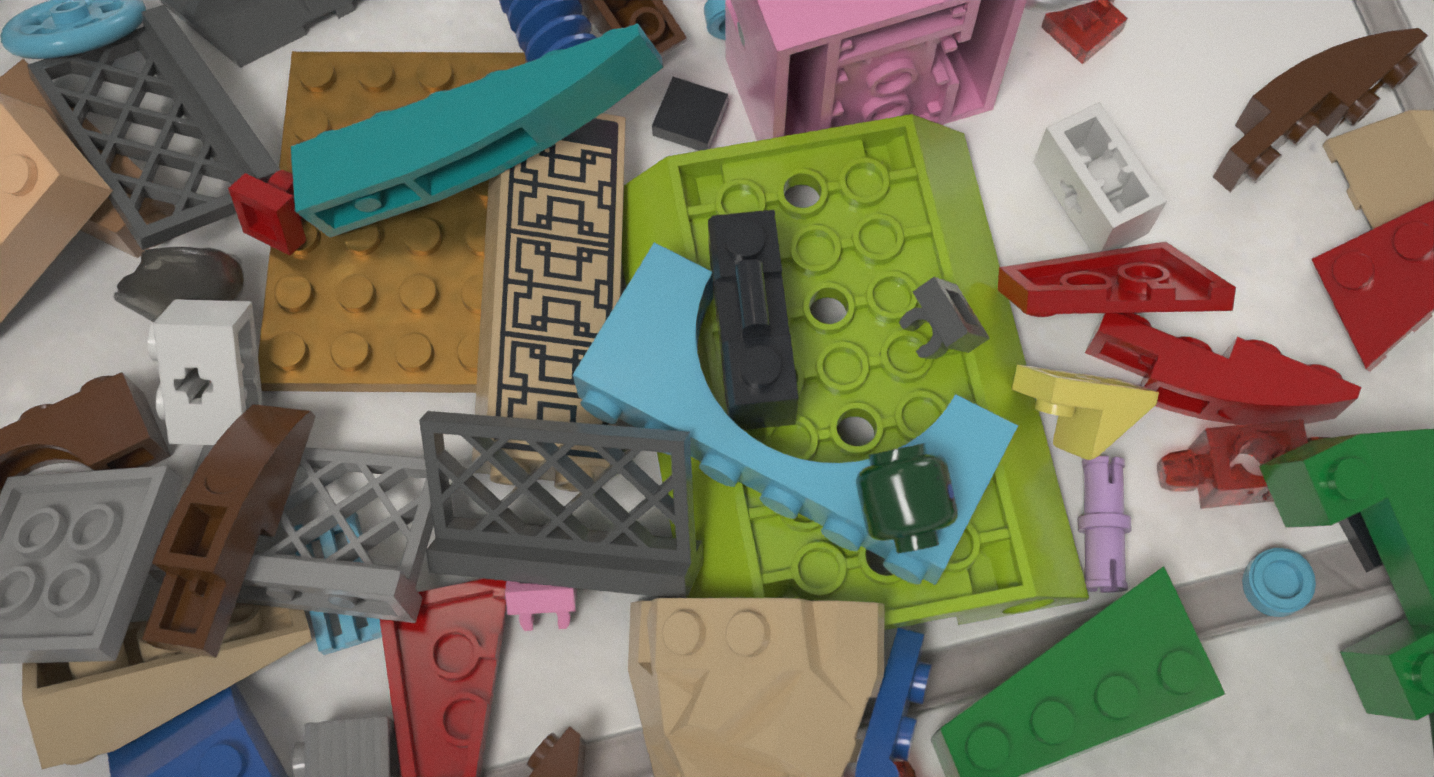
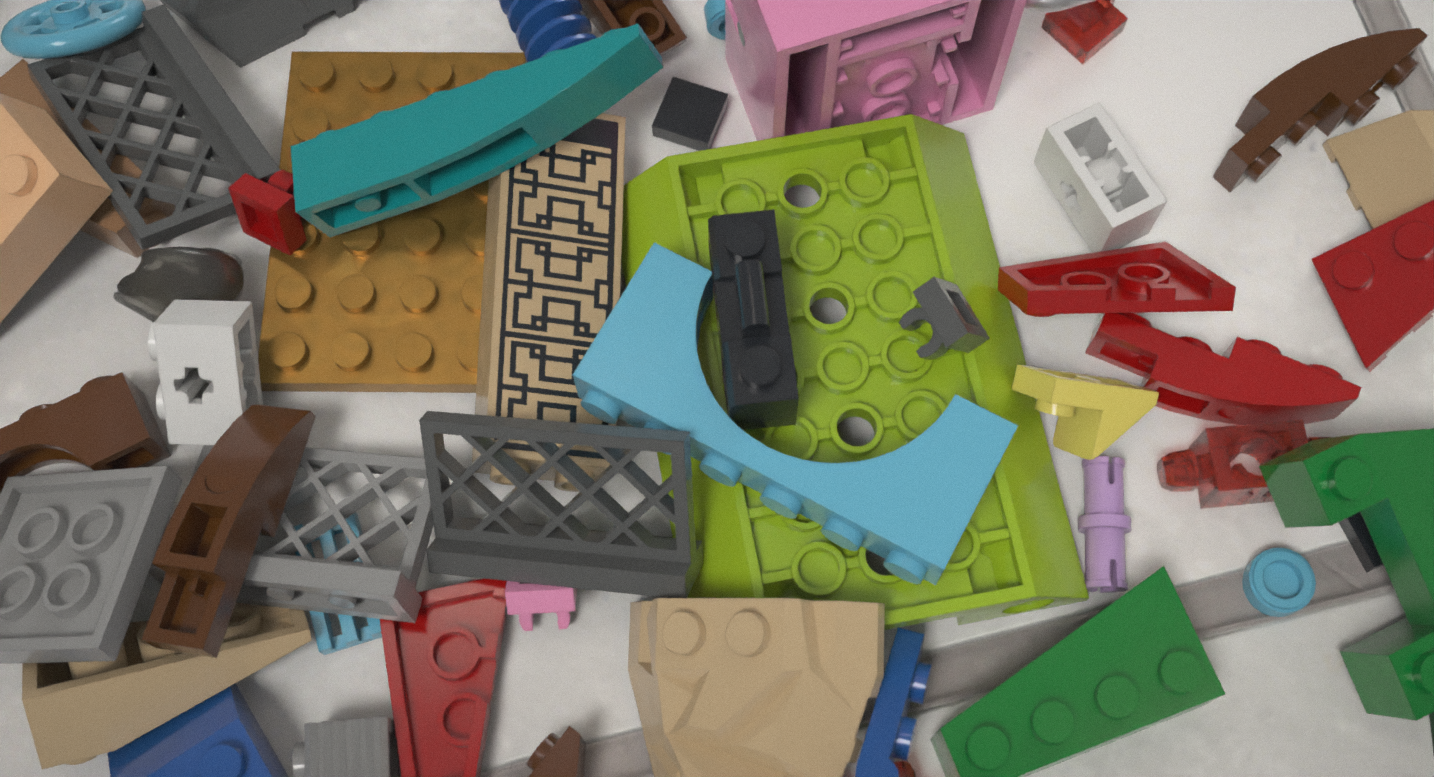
(906, 497): dark green head -> none

